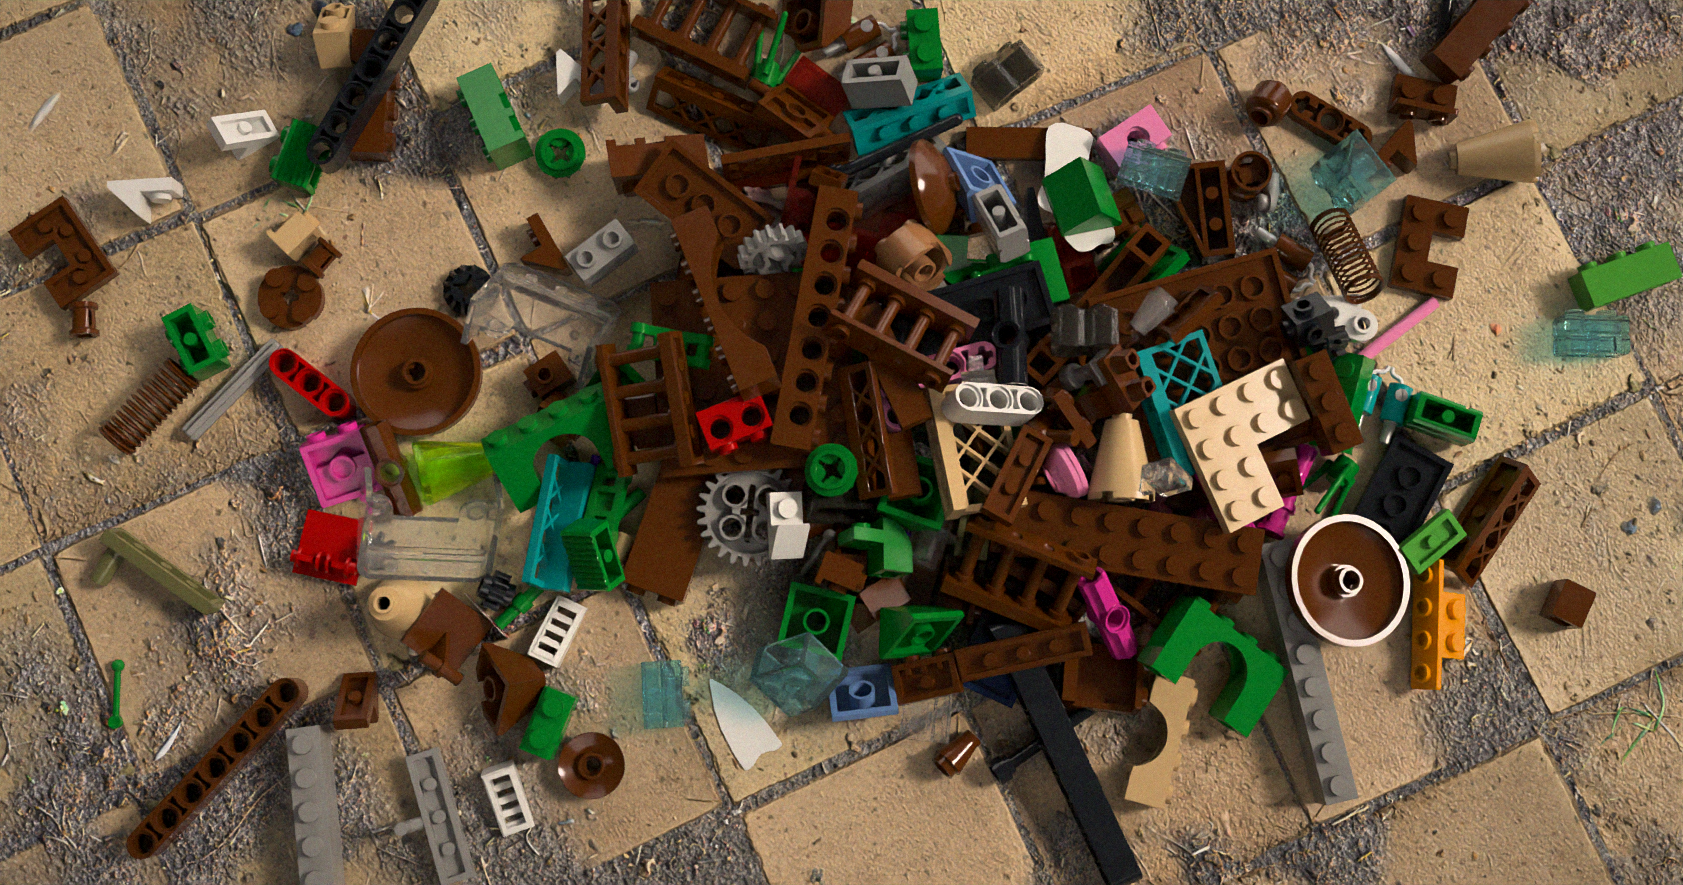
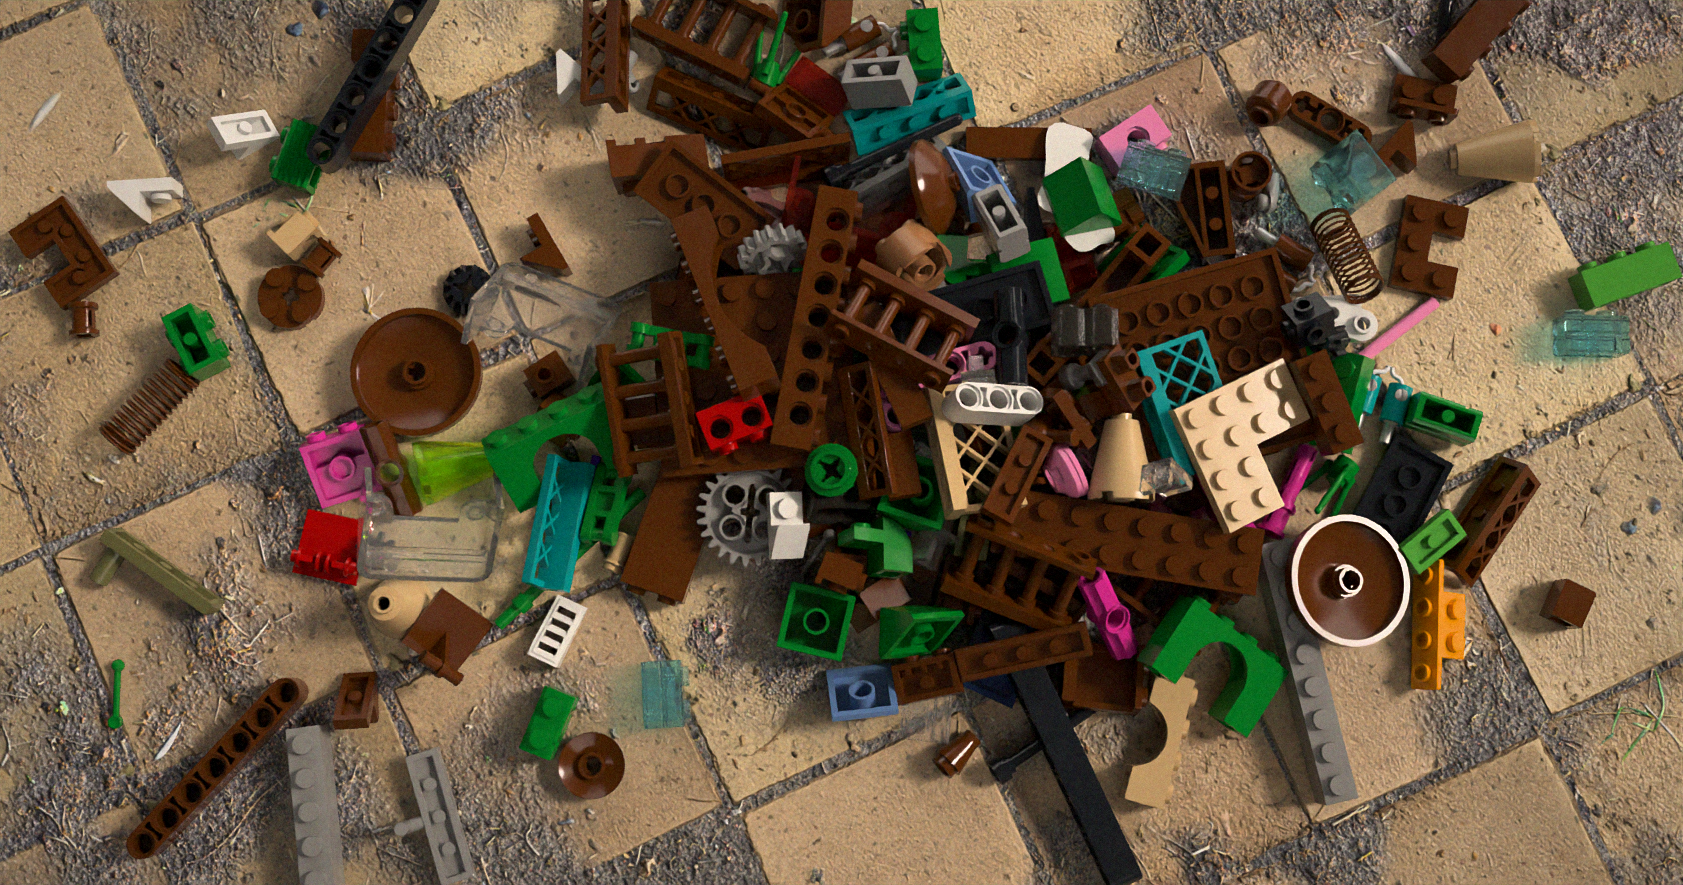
(231, 391): light grey axle -> none
(299, 377): red beam -> none
(334, 35): tan slope -> none
(487, 616): sticker -> none
(493, 117): green wedge -> none
(496, 590): black gear -> none
(496, 771): white slope -> none
(510, 685): reddish brown slope -> none
(560, 139): green gear -> none
(592, 555): green brick -> none
(602, 253): light grey brick -> none
(742, 726): white sticker -> none
(796, 673): clear light blue slope -> none
(826, 176): reddish brown bracket -> none
(1006, 75): clear smoke brick -> none
(1023, 259): green hinge -> none
(1153, 310): clear cone -> none
(1189, 313): reddish brown plate -> none
(1284, 471): reddish brown plate -> none

